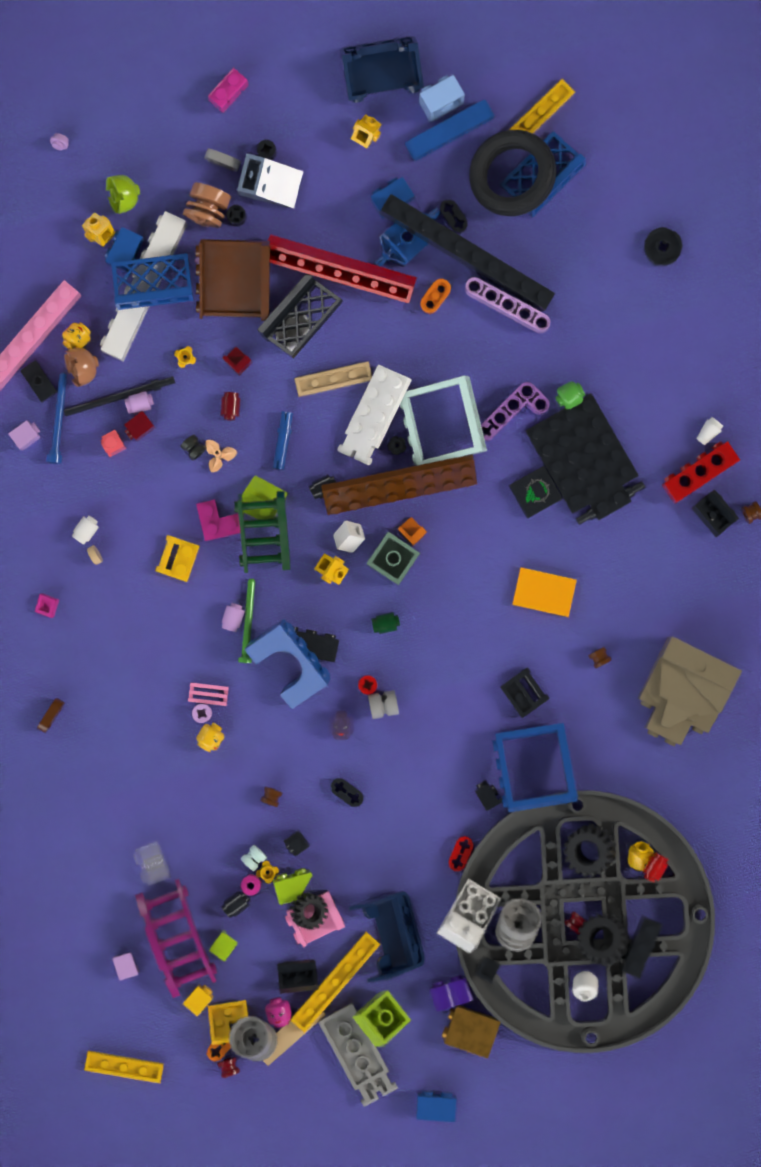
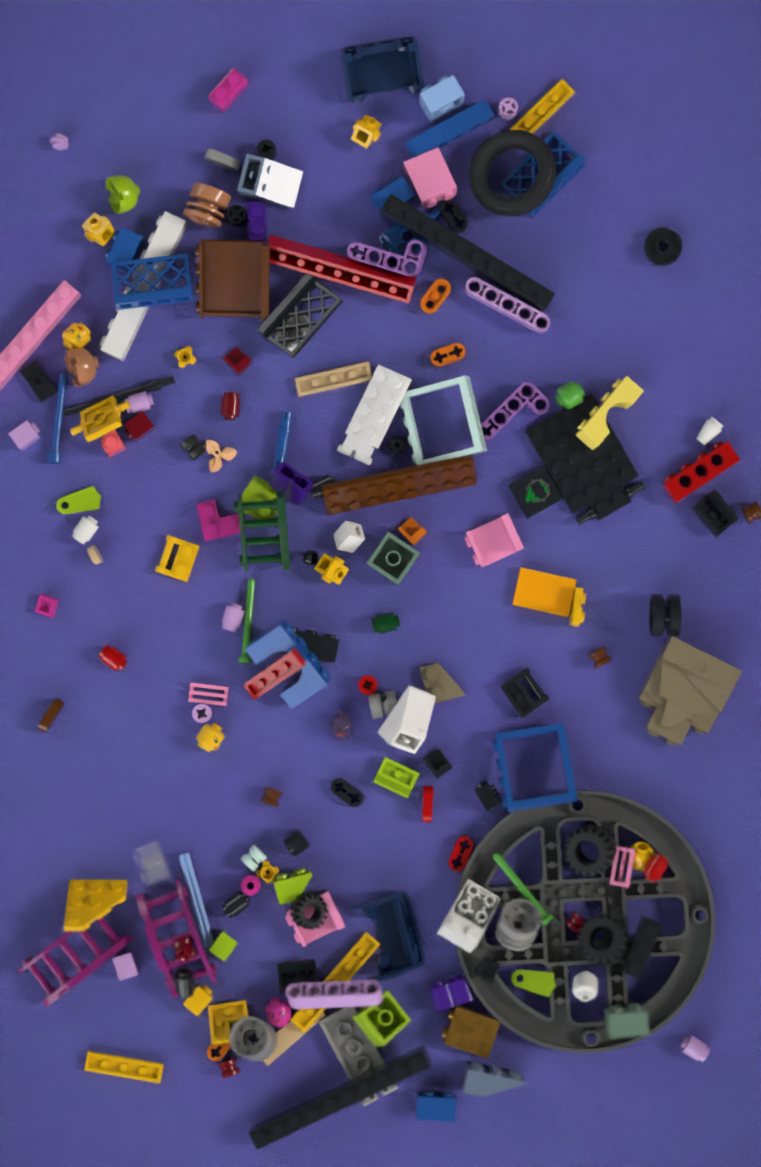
(80, 501): none -> lime piece
(82, 969): none -> magenta fence
(91, 900): none -> yellow plate
(100, 418): none -> yellow plate
(113, 658): none -> red brick
(184, 948): none -> dark red wheel
(184, 982): none -> black brick
(196, 899): none -> light blue axle
(257, 218): none -> dark purple brick
(274, 674): none -> plate
(291, 482): none -> dark purple brick
(310, 557): none -> black hinge
(340, 1097): none -> black brick
(346, 994): none -> lavender beam
(385, 255): none -> medium lavender beam
(396, 777): none -> lime plate
(409, 720): none -> white slope
(427, 804): none -> red beam
(430, 178): none -> bright pink panel
(438, 763): none -> black panel
(439, 683): none -> dark tan wing
(445, 351): none -> orange beam
(486, 1081): none -> sand blue slope
(493, 541): none -> bright pink panel
(510, 105): none -> lavender wheel
(521, 887): none -> bright green bar
(535, 981): none -> lime piece
(577, 615): none -> yellow plate
(595, 428): none -> light yellow arch
(622, 867): none -> bright pink tile
(626, 1021): none -> sand green brick
(665, 615): none -> black wheel
(694, 1048): none -> lavender brick

